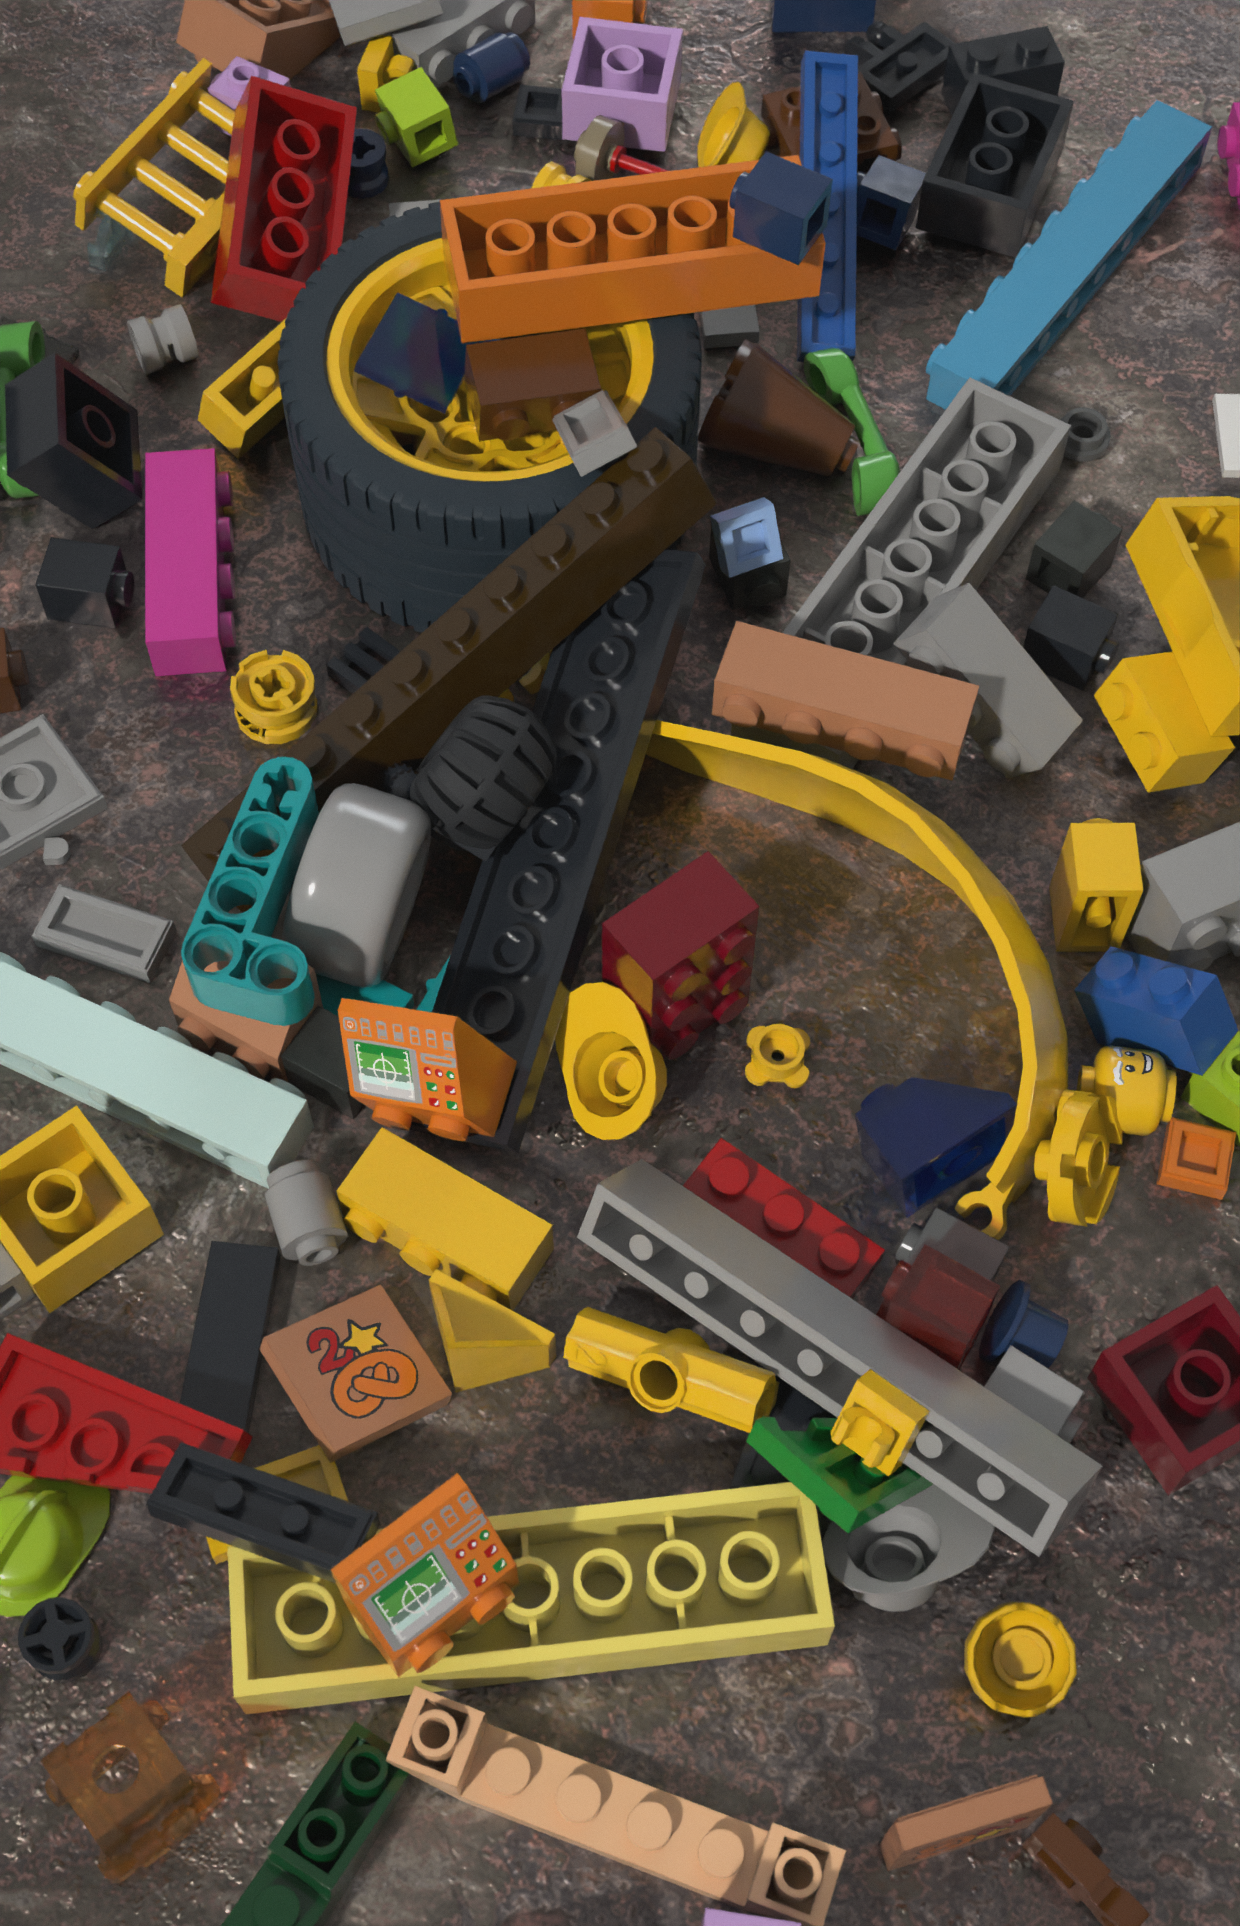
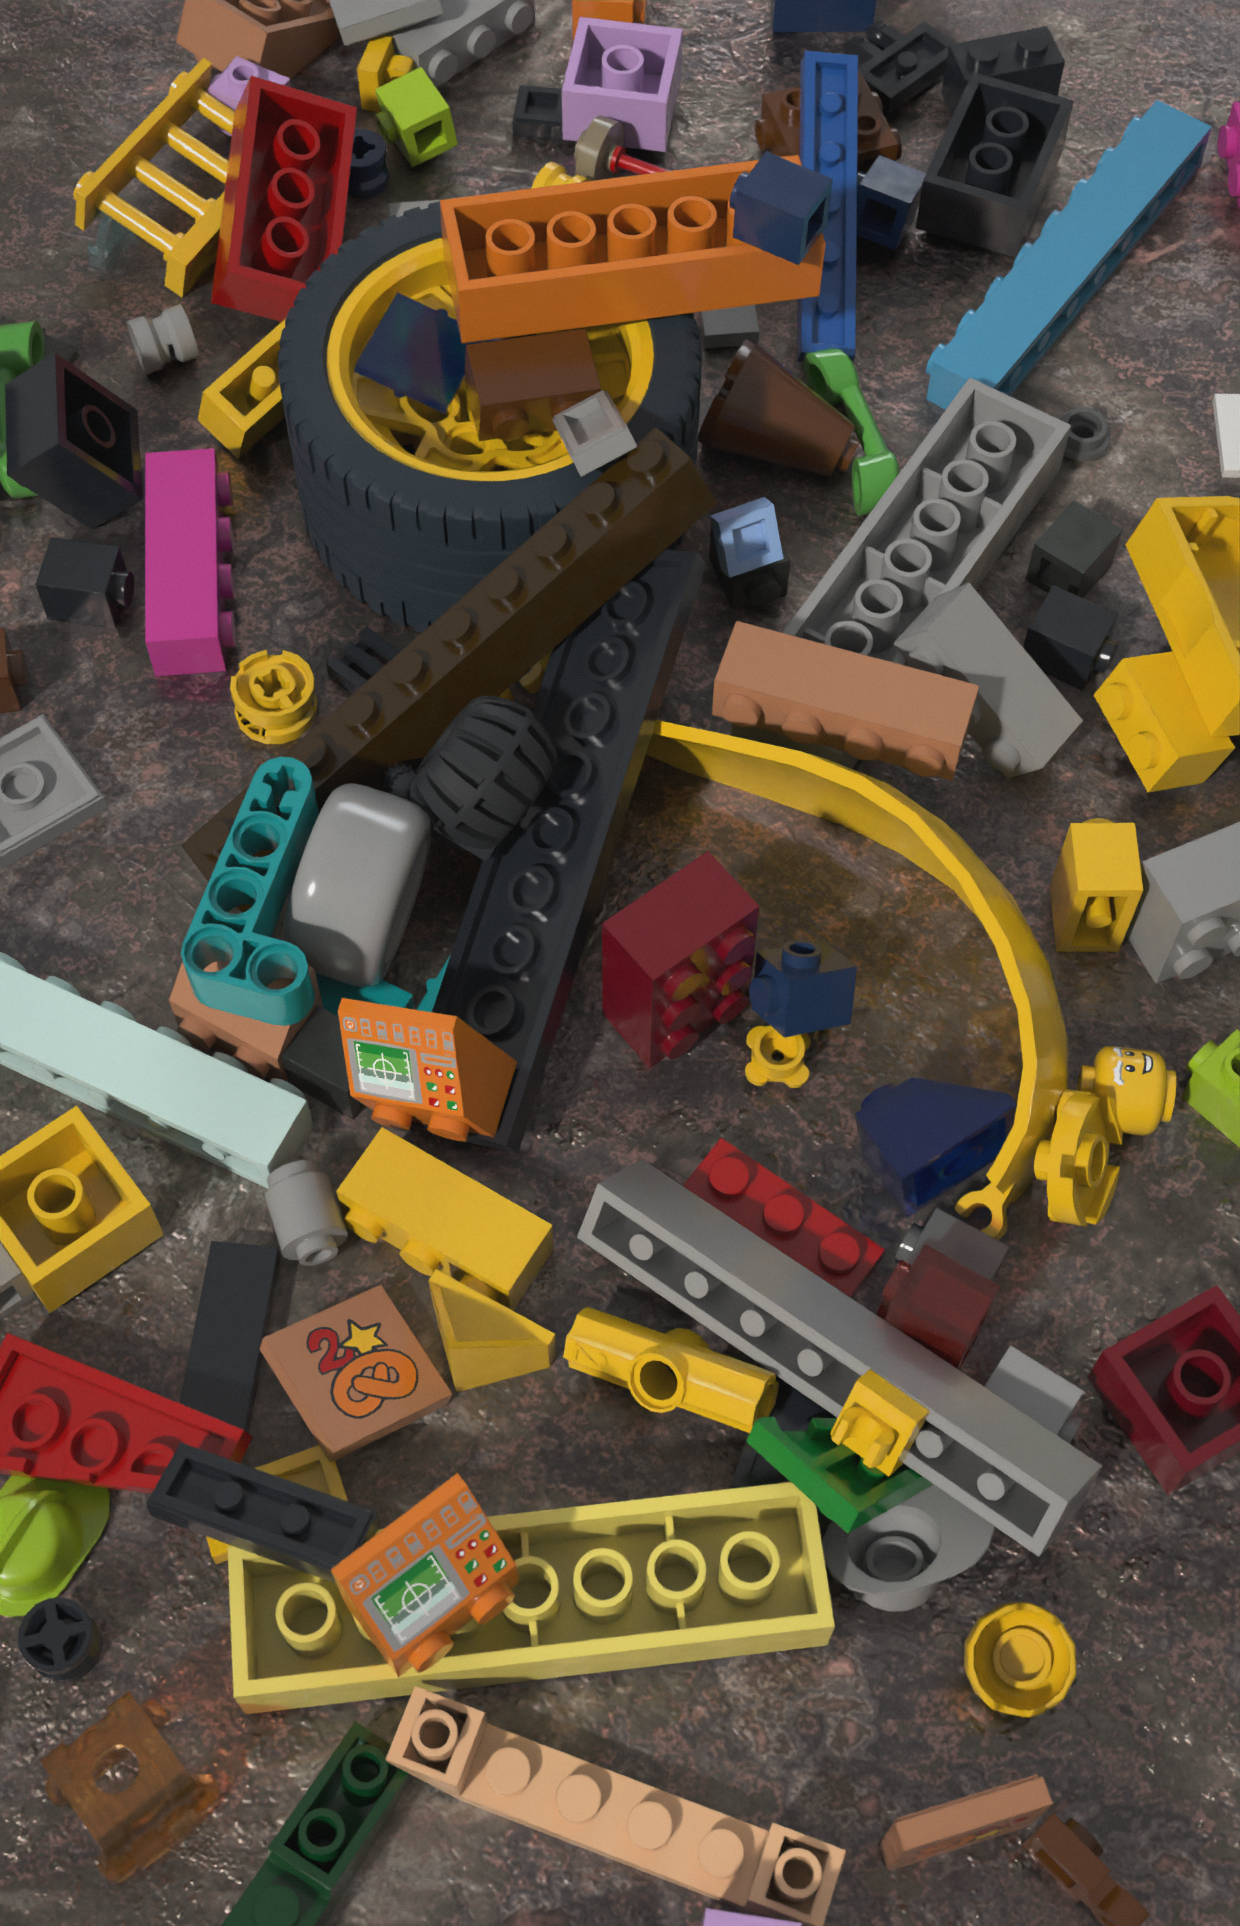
(56, 851): light grey piece -> none
(104, 933): light grey tile -> none
(490, 66): dark blue brick -> none
(608, 1062): yellow piece -> none
(731, 131): yellow piece -> none
(803, 987): none -> dark blue brick
(1024, 1326): dark blue piece -> none
(1157, 1008): blue brick -> none
(1196, 1158): orange tile -> none

